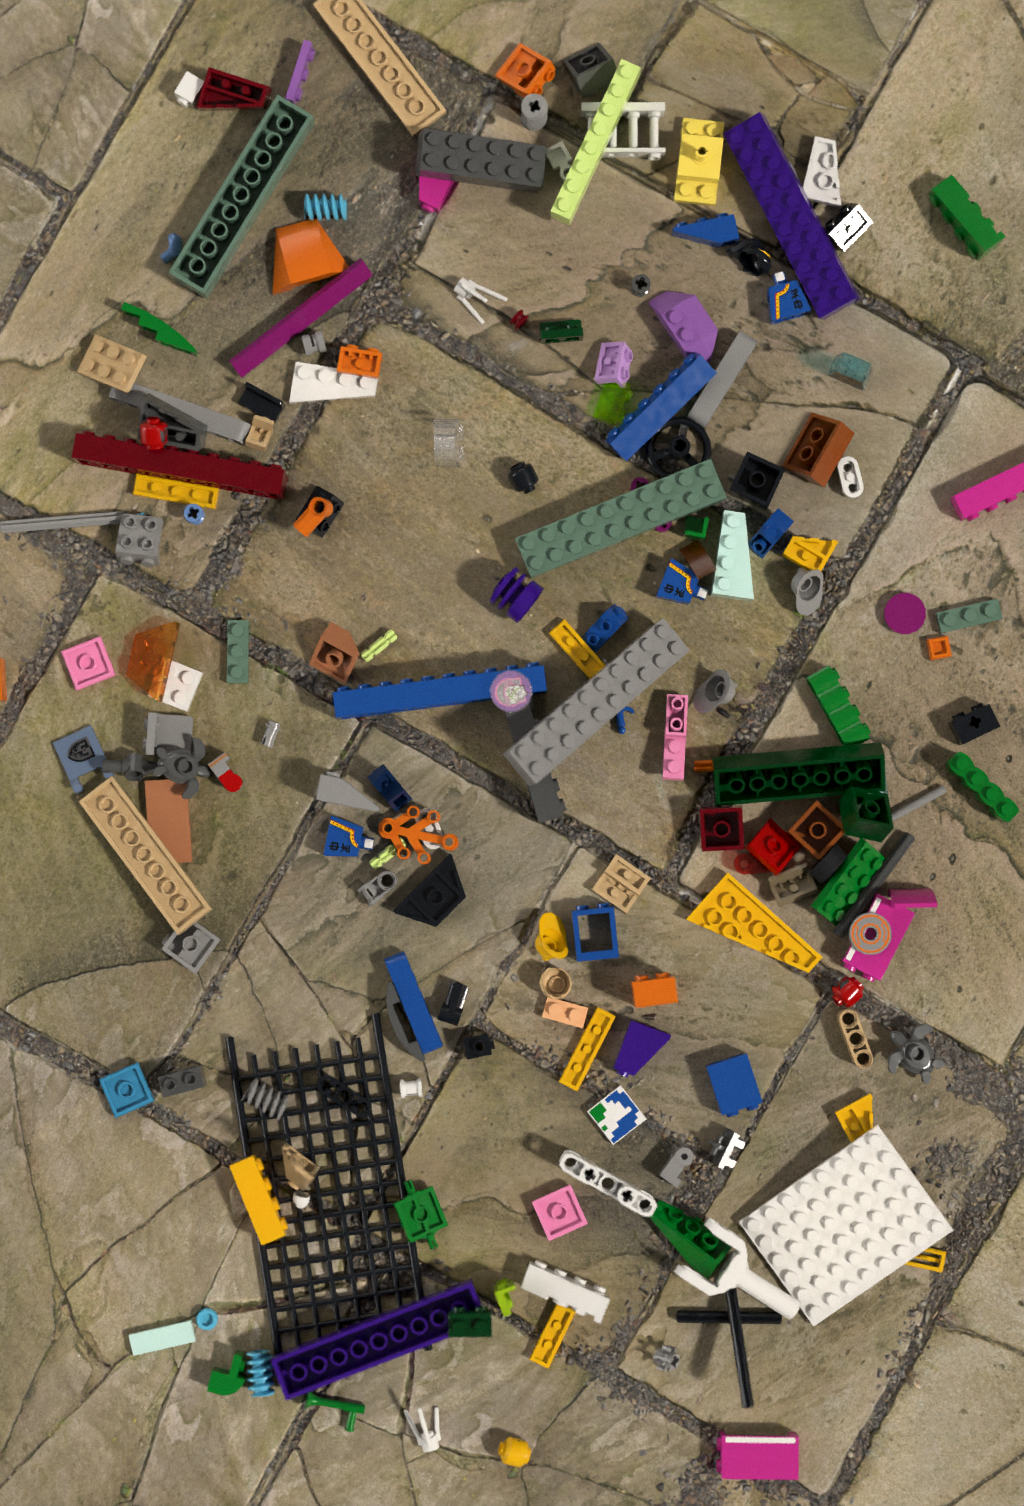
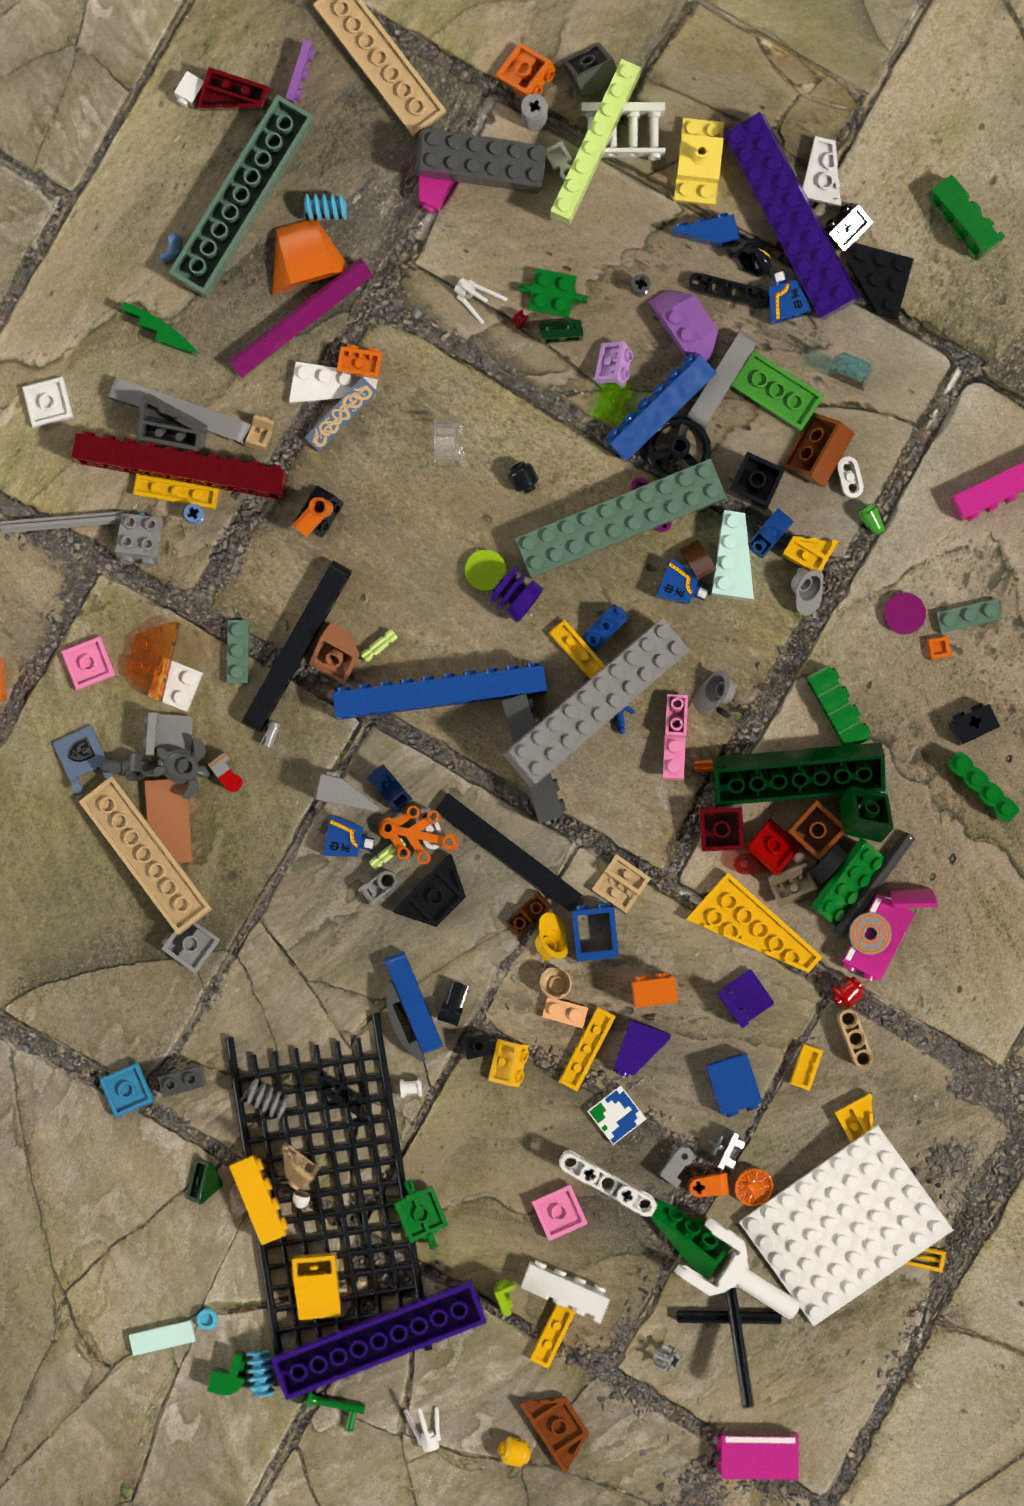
(47, 402): none -> white tile
(111, 364): tan plate -> none
(154, 433): red head -> none
(203, 1181): none -> dark green slope
(261, 402): black panel -> none
(296, 646): none -> black beam
(316, 1285): none -> yellow slope
(318, 342): light grey wheel -> none
(341, 414): none -> tile
(470, 1322): dark green bracket -> none
(485, 570): none -> lime tile
(508, 852): none -> black tile
(508, 1063): none -> yellow bracket
(511, 691): clear tile -> none
(529, 914): none -> reddish brown slope
(552, 293): none -> green plate
(558, 1427): none -> dark orange wing
(695, 528): green panel -> none
(713, 1185): none -> orange piece
(727, 294): none -> black beam
(745, 998): none -> dark purple bracket
(753, 1187): none -> orange wheel
(777, 391): none -> bright green plate
(806, 1067): none -> yellow plate
(871, 518): none -> bright green cone
(881, 277): none -> black plate
(914, 1053): dark grey animal -> none
(918, 802): light grey bar -> none

